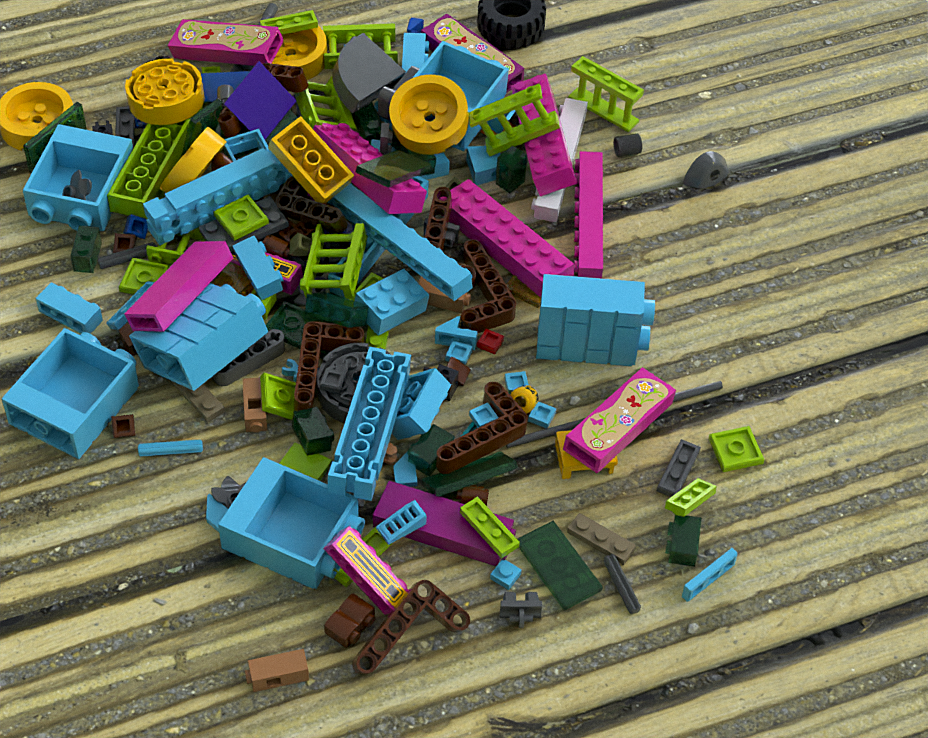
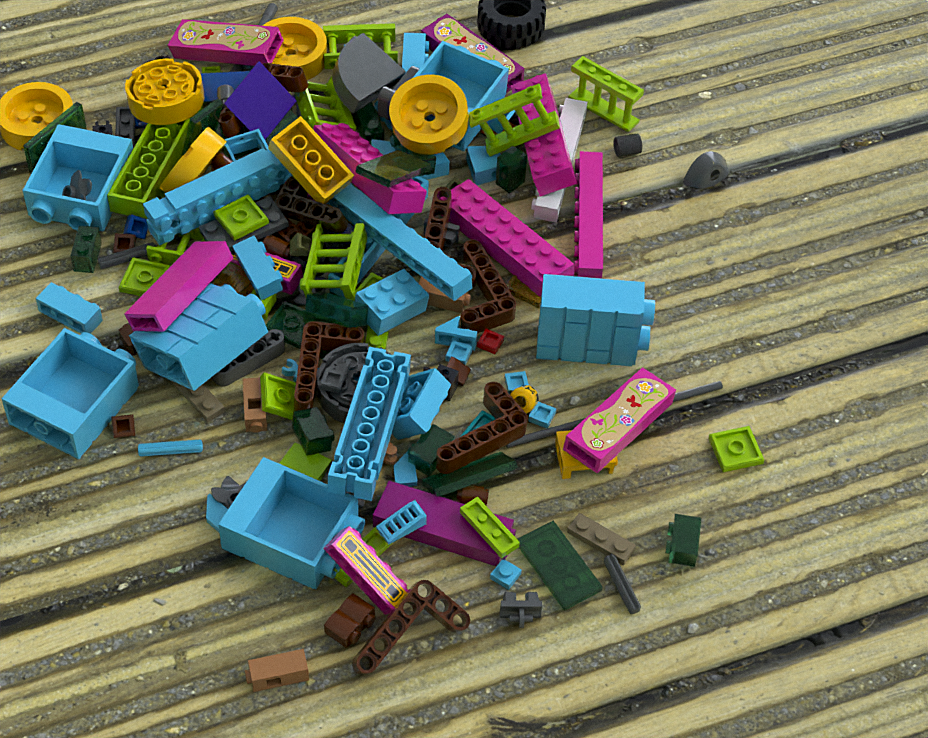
(119, 318): medium azure tile -> none
(292, 22): lime plate -> none
(386, 137): dark grey wing -> none
(415, 25): blue slope -> none
(482, 415): medium azure plate -> none
(678, 468): dark grey tile -> none
(690, 497): lime plate -> none
(709, 575): medium azure tile -> none

